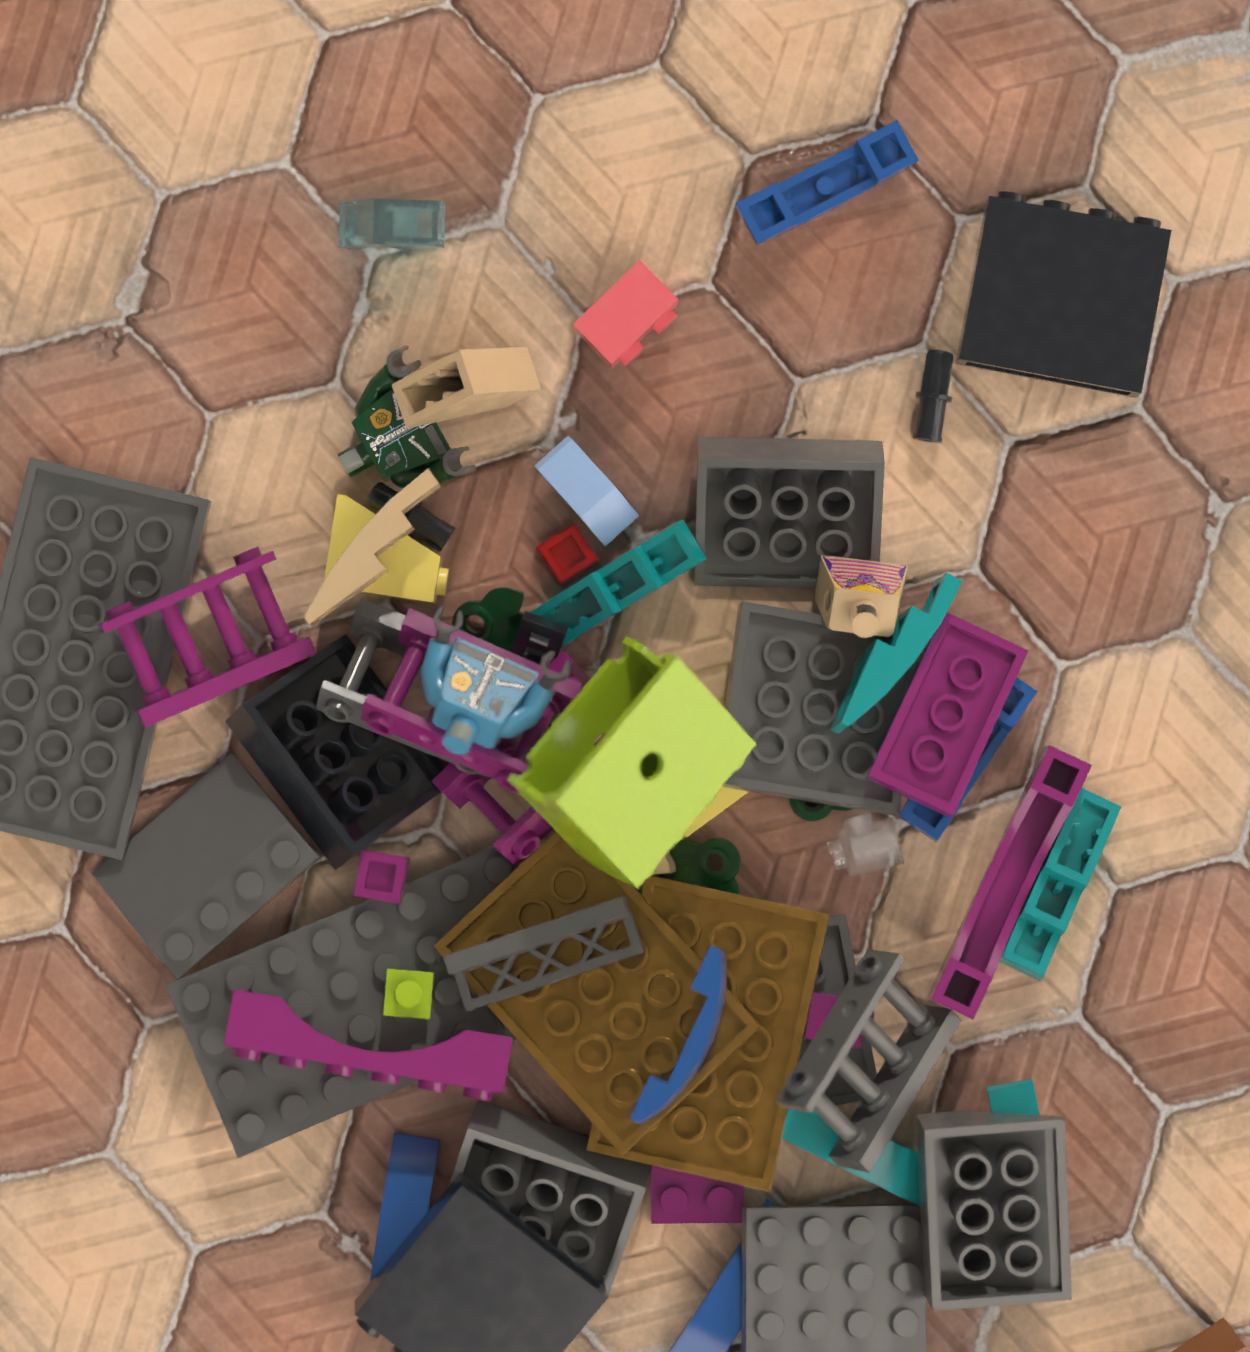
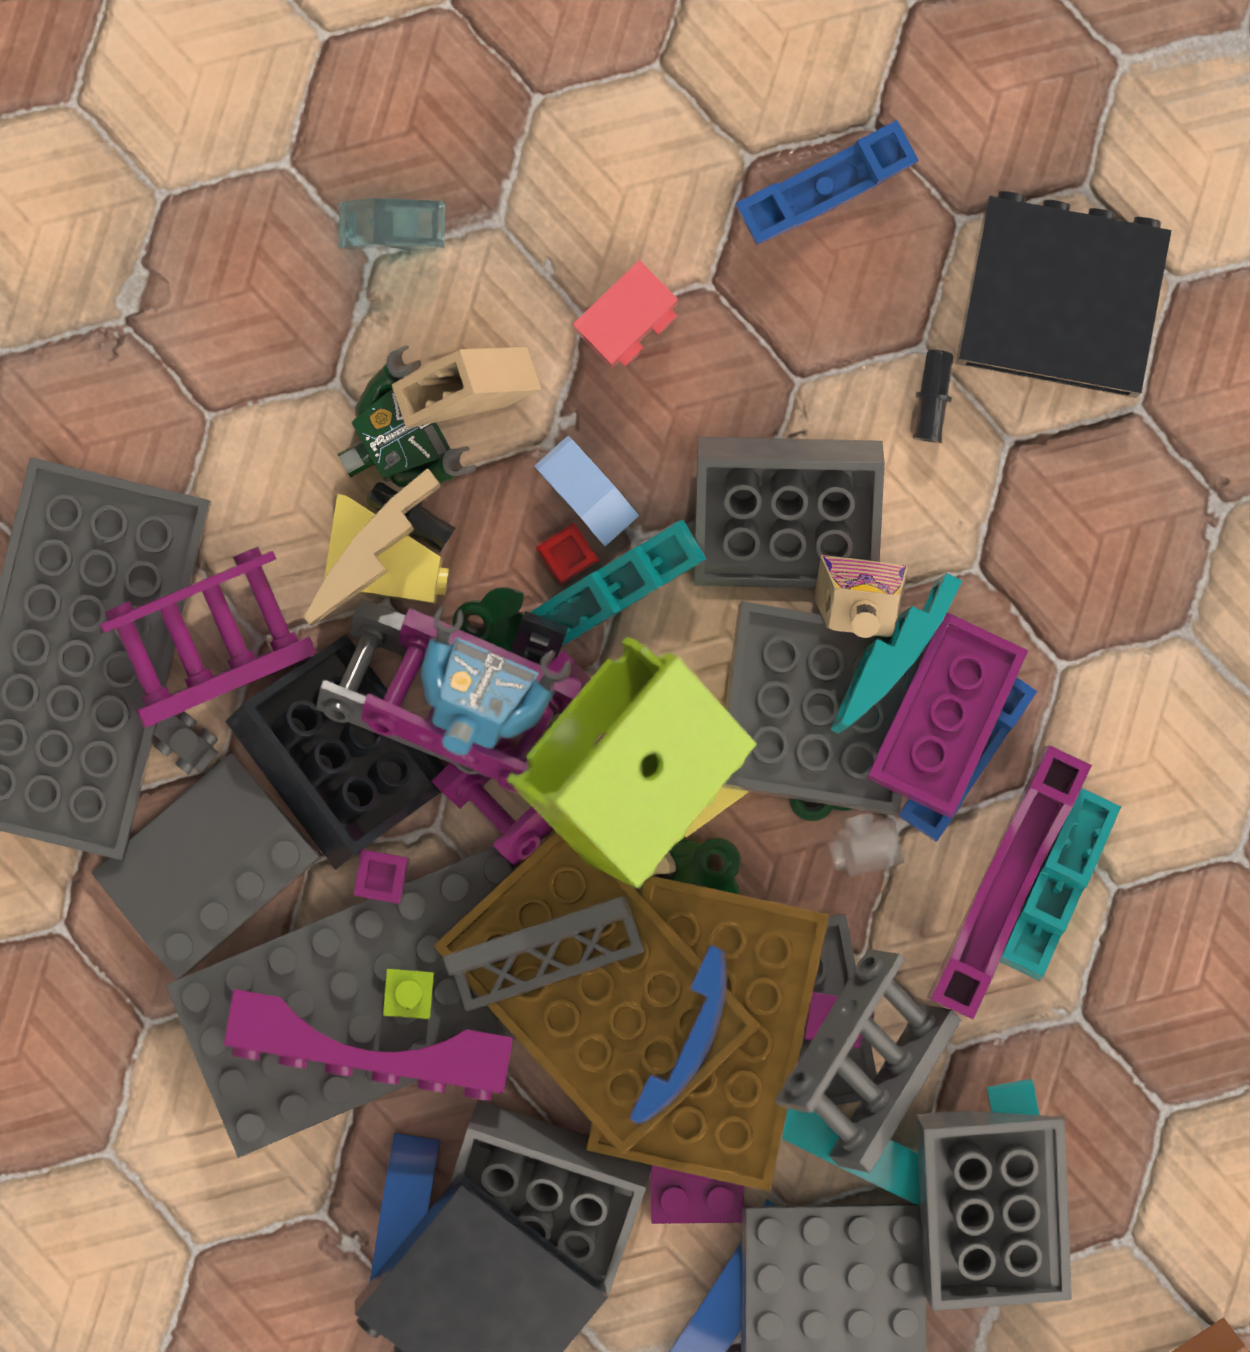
(194, 749): none -> dark grey piece

